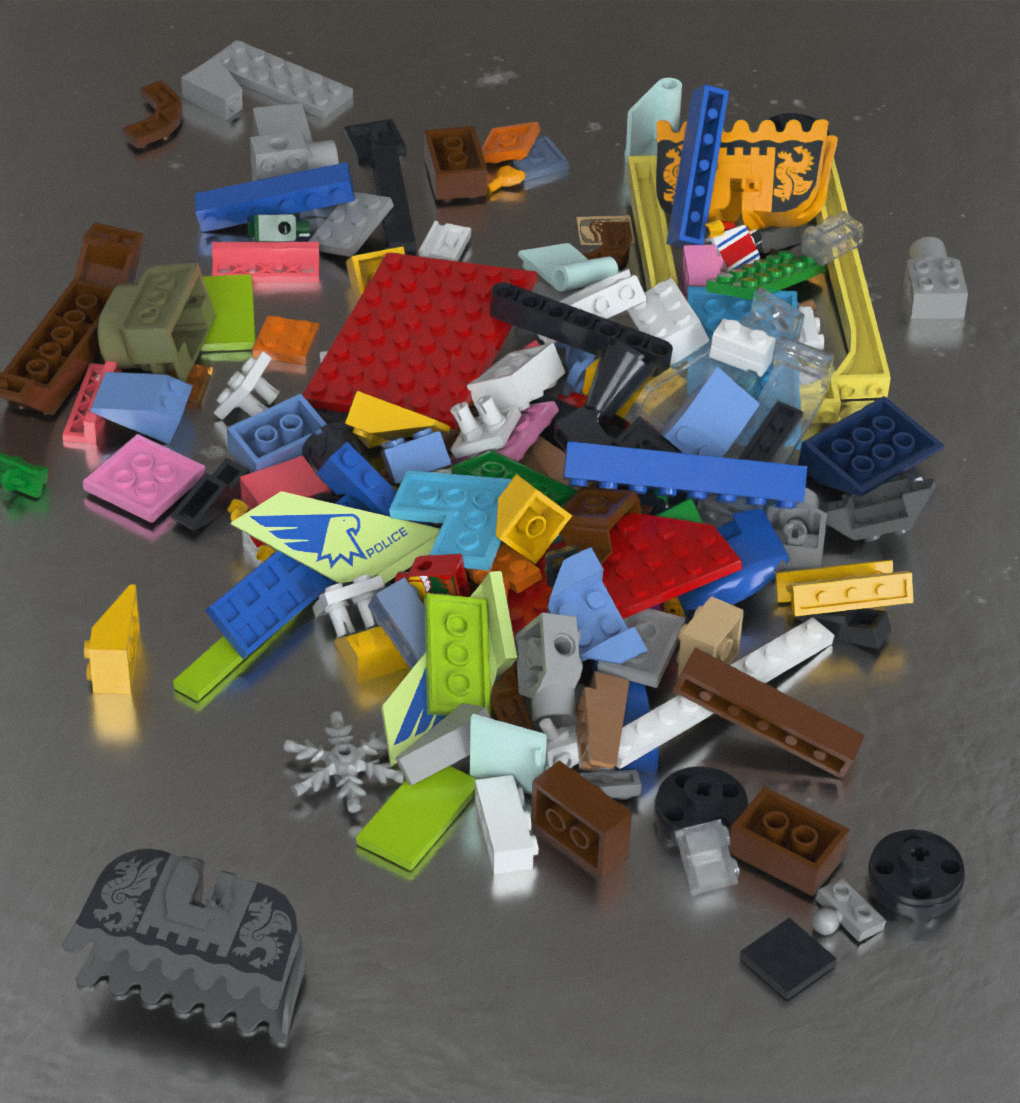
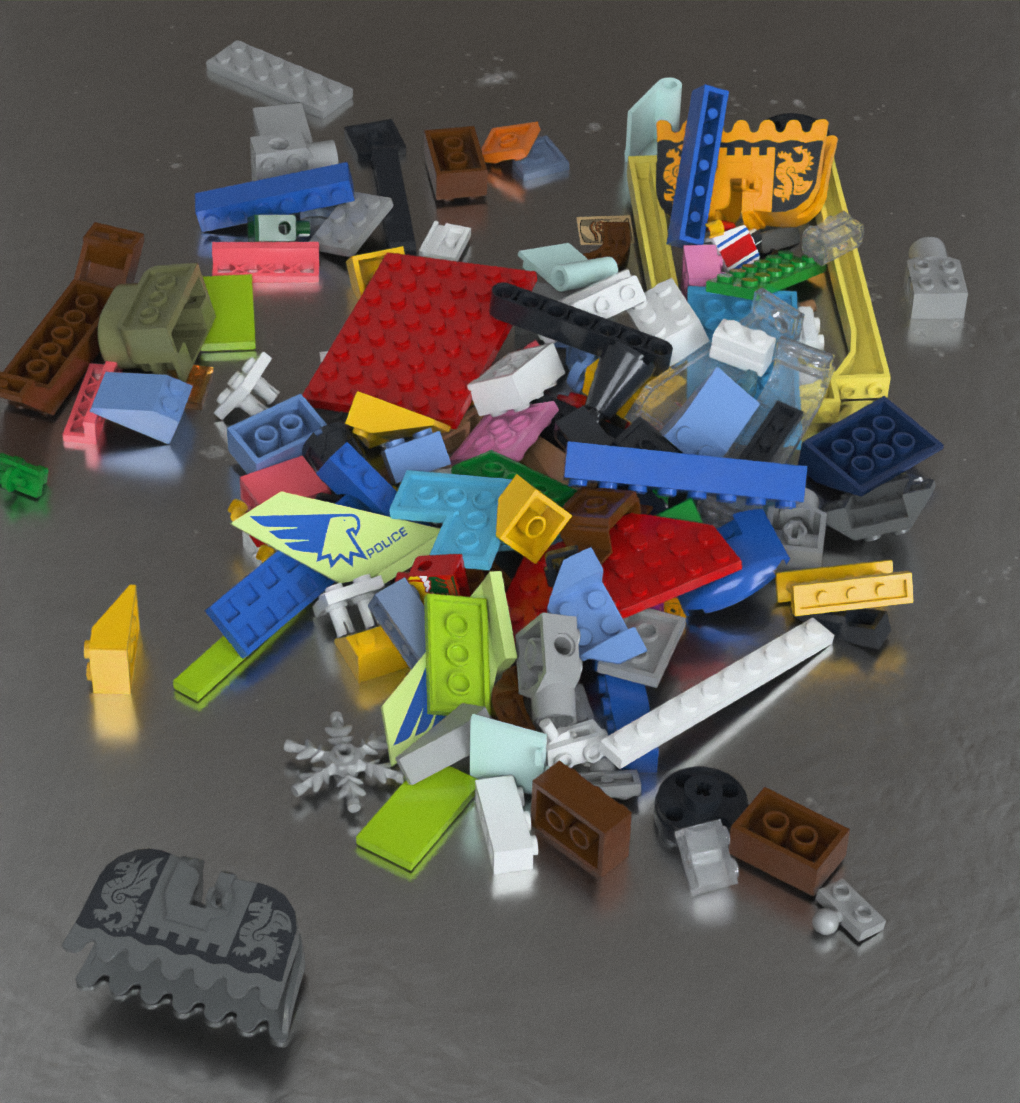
(144, 478): bright pink plate -> none
(164, 119): reddish brown plate -> none
(210, 496): black slope -> none
(213, 89): light grey slope -> none
(287, 339): orange plate -> none
(485, 431): white plate -> none
(506, 177): light orange rock -> none
(516, 570): orange plate -> none
(600, 721): medium nougat wedge -> none
(713, 630): tan brick -> none
(768, 713): reddish brown brick -> none
(788, 958): black tile -> none
(916, 874): black piece -> none

